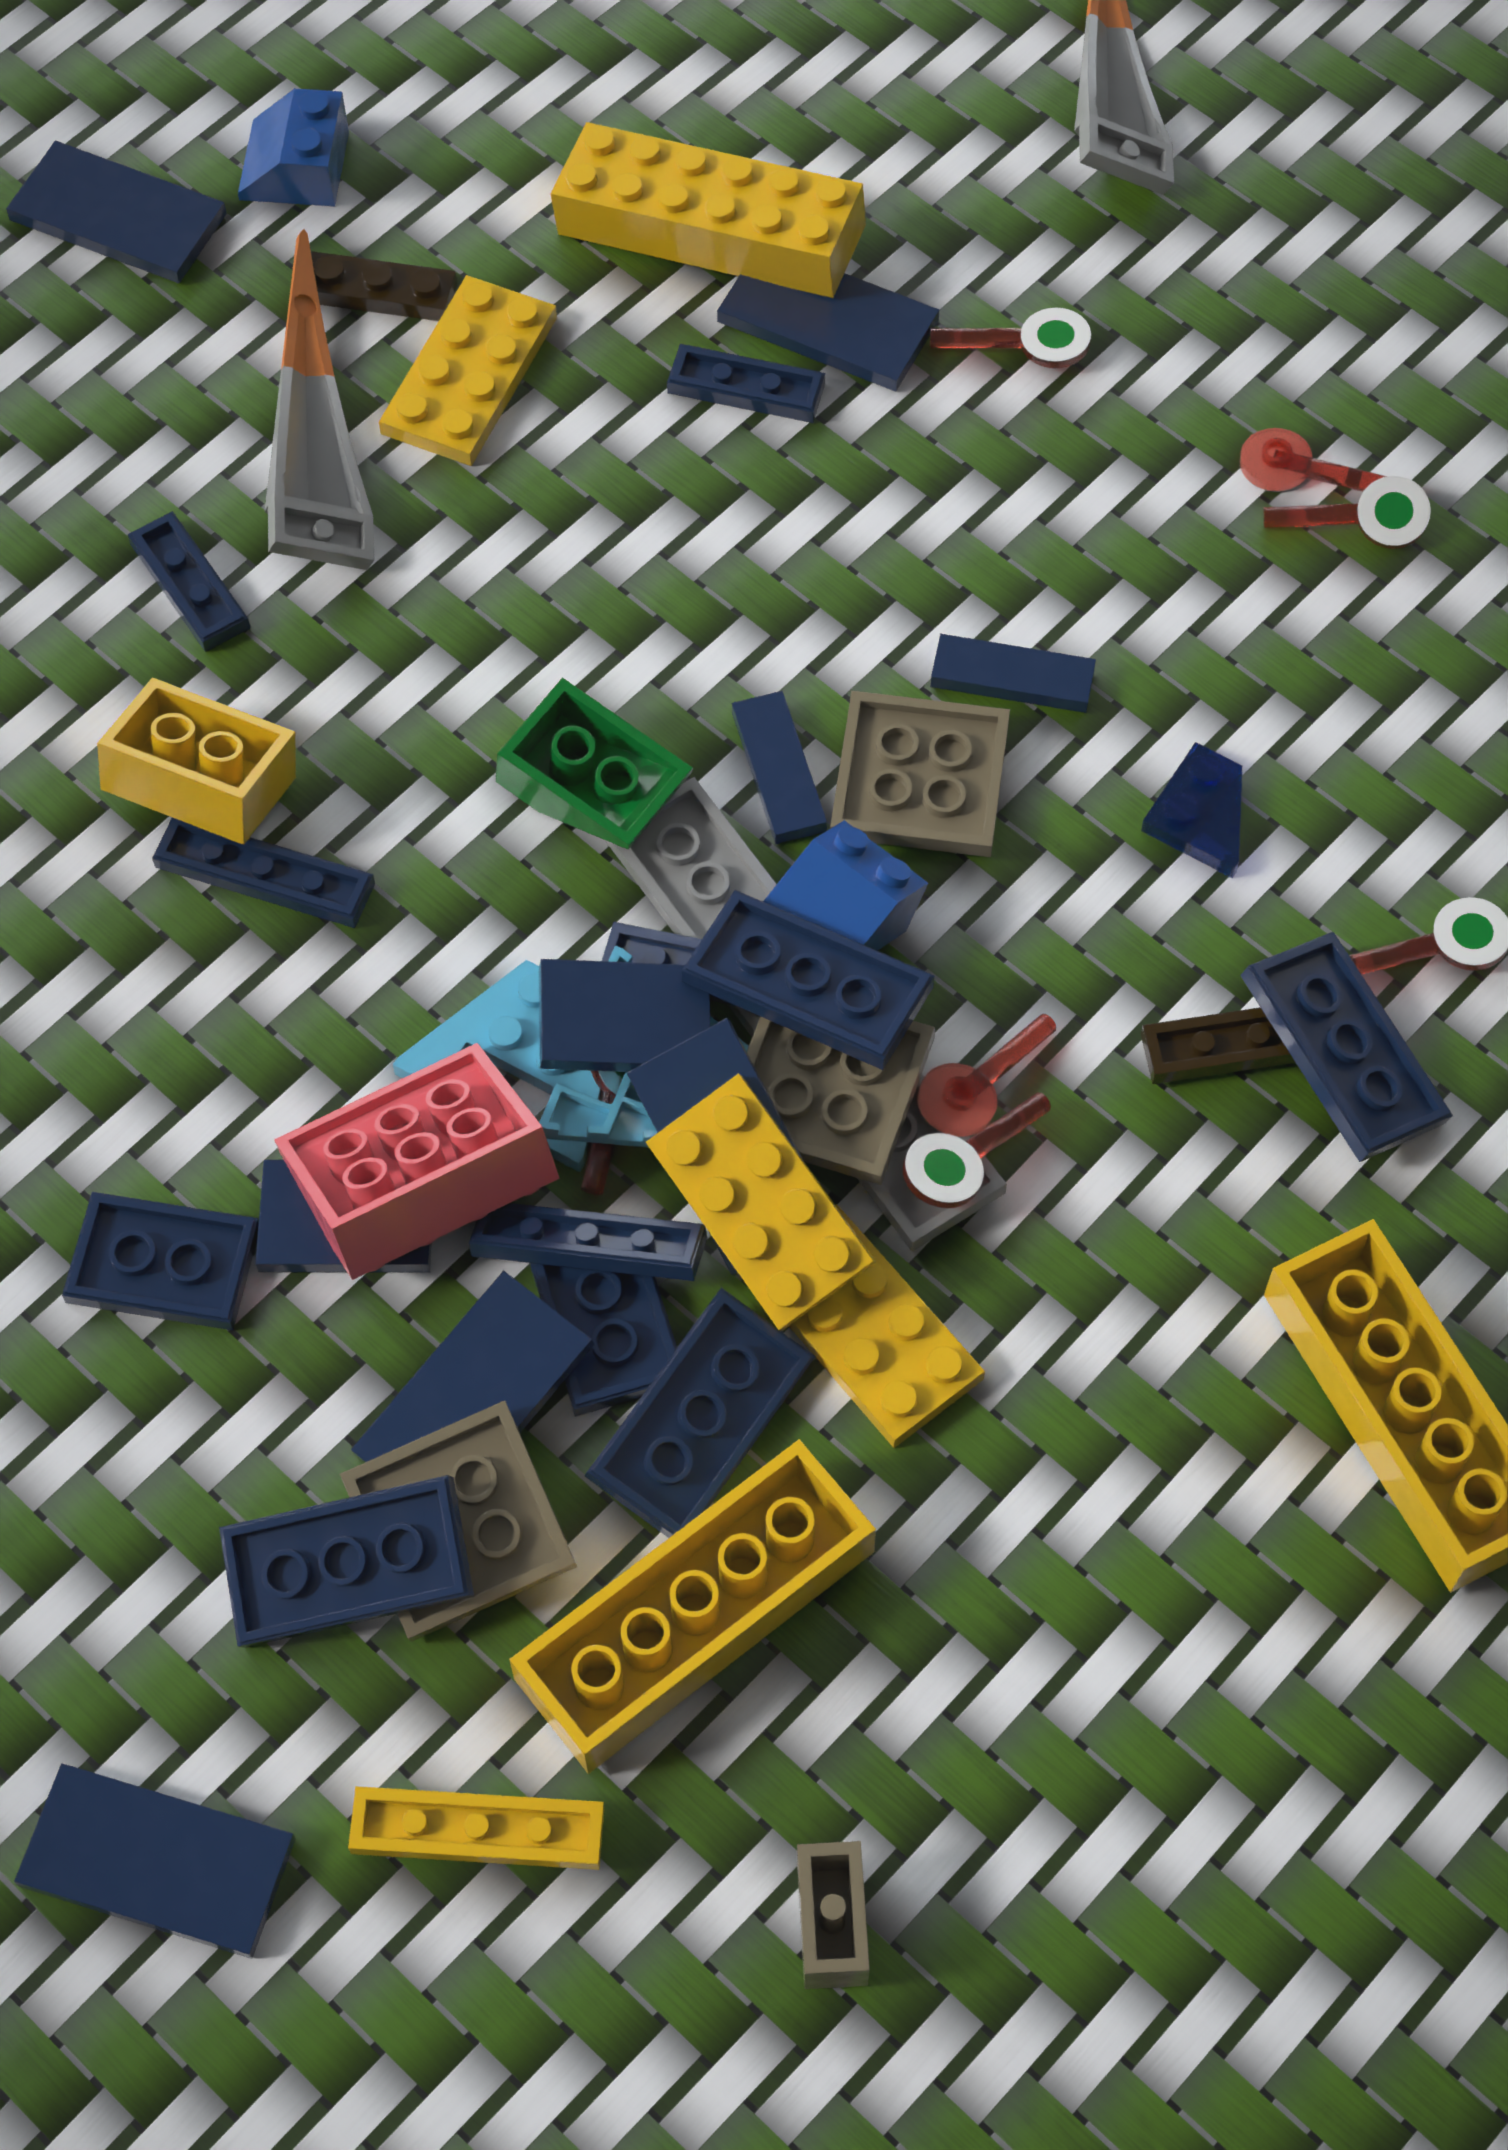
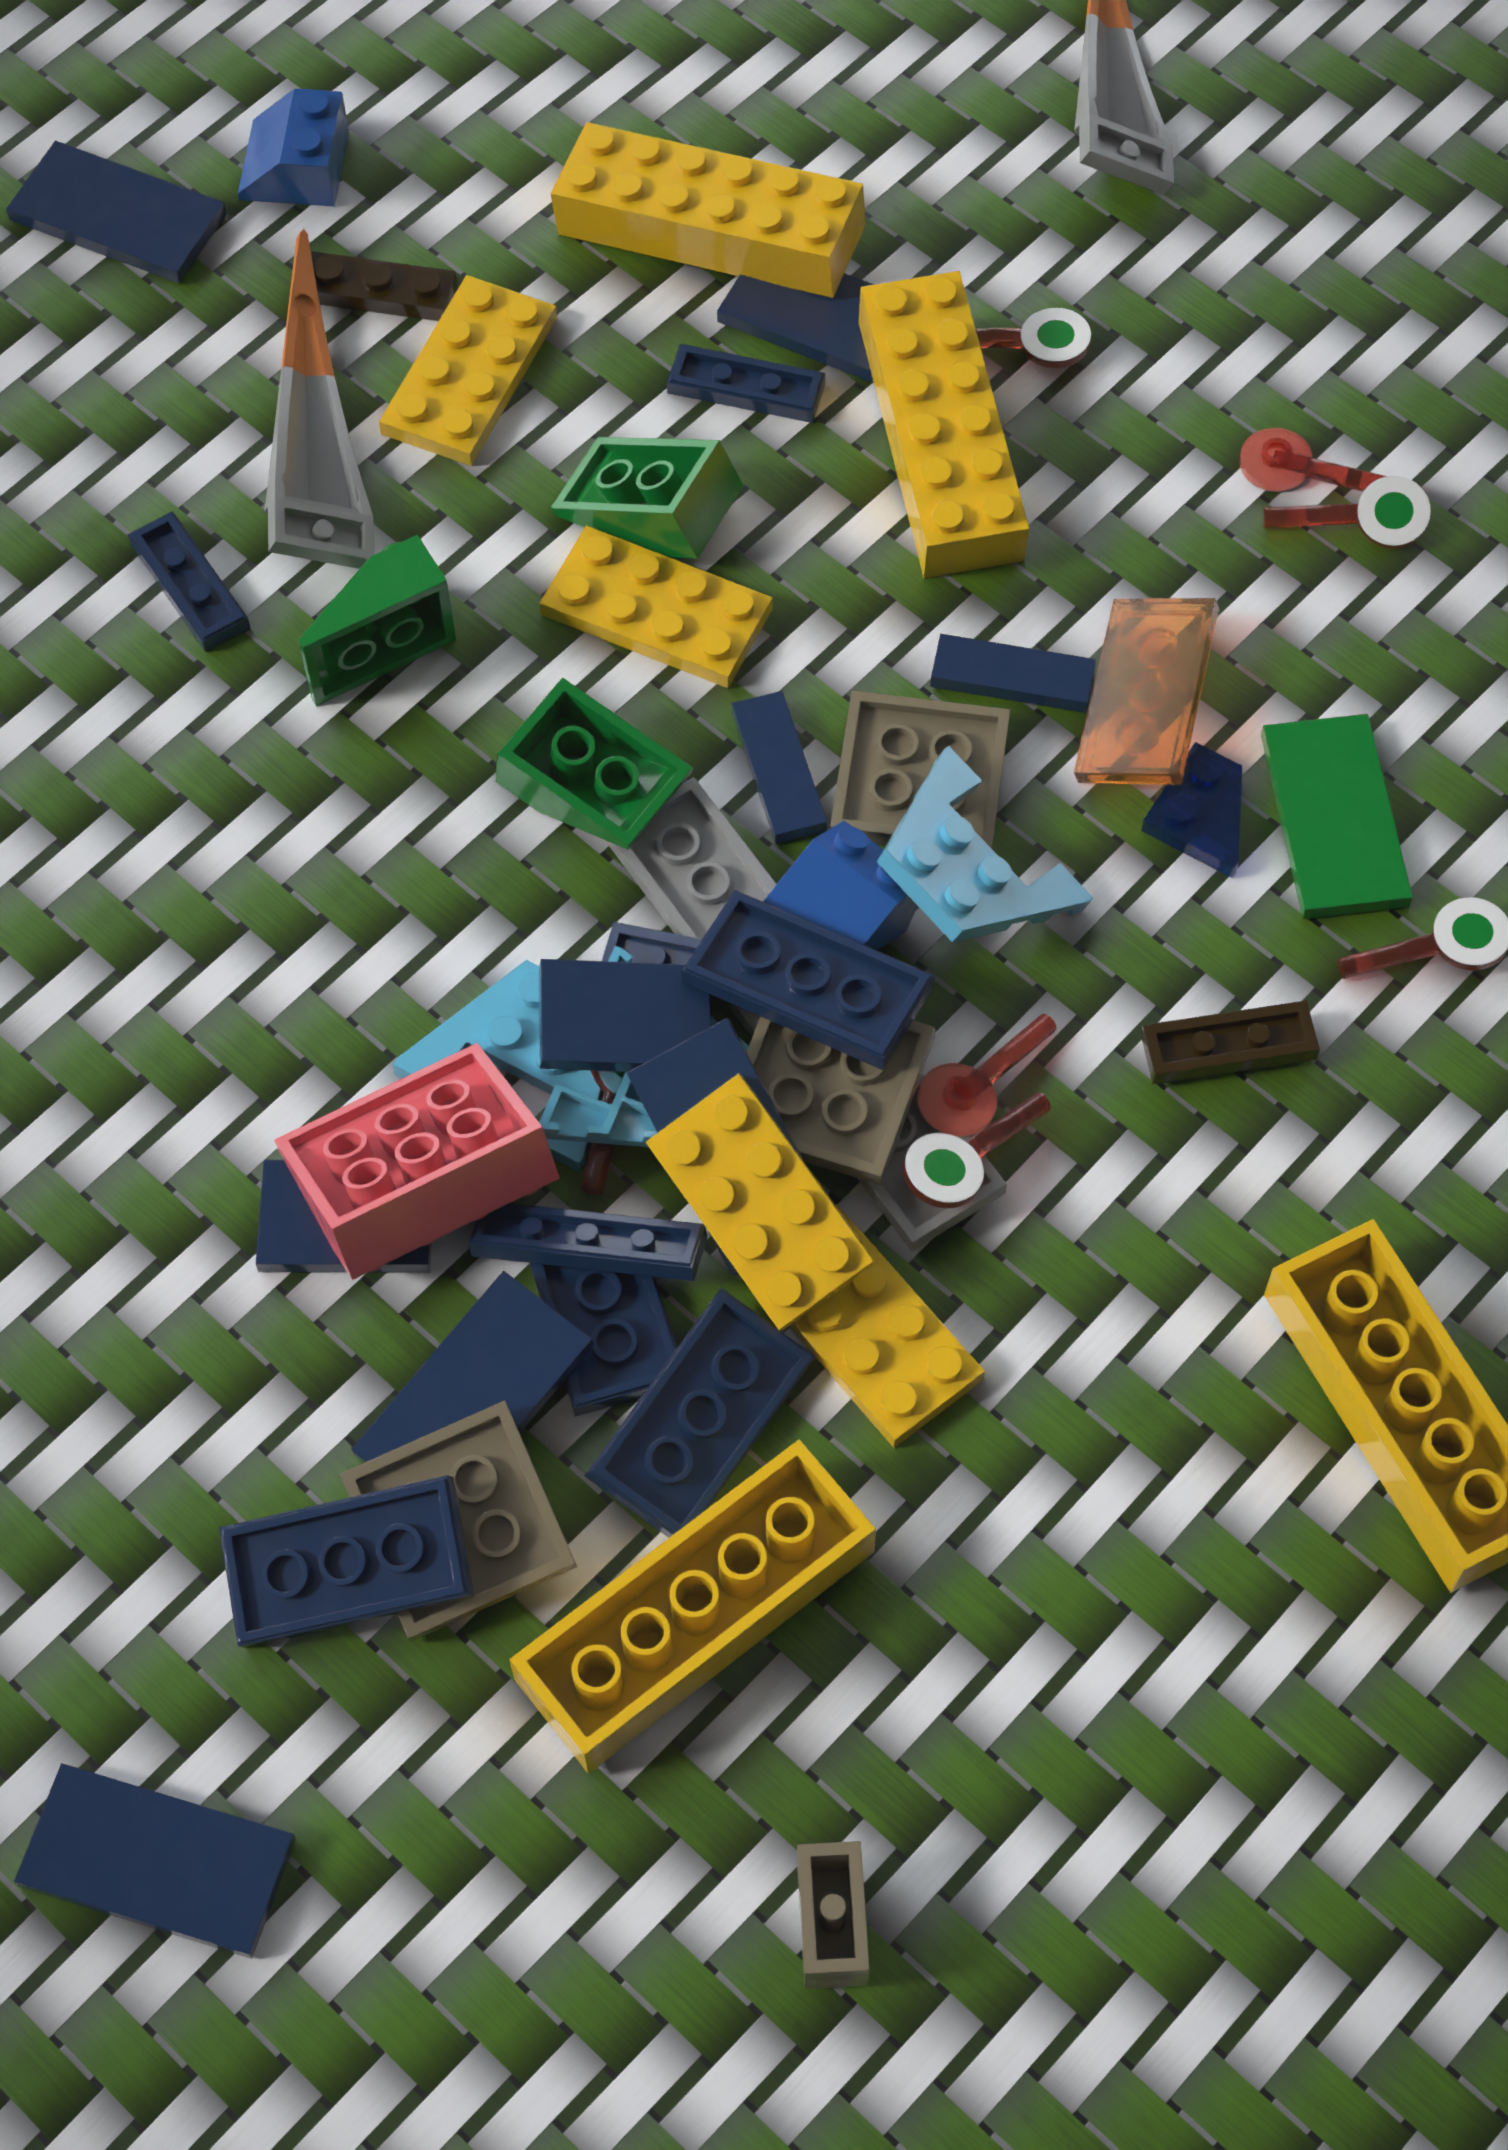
(161, 1261): dark blue tile -> none
(197, 760): yellow brick -> none
(266, 872): dark blue tile -> none
(378, 621): none -> green slope
(476, 1828): yellow plate -> none
(652, 492): none -> green slope
(656, 606): none -> yellow plate
(942, 425): none -> yellow brick
(957, 874): none -> medium azure wing
(1147, 691): none -> clear orange tile
(1336, 816): none -> green tile
(1346, 1046): dark blue tile -> none

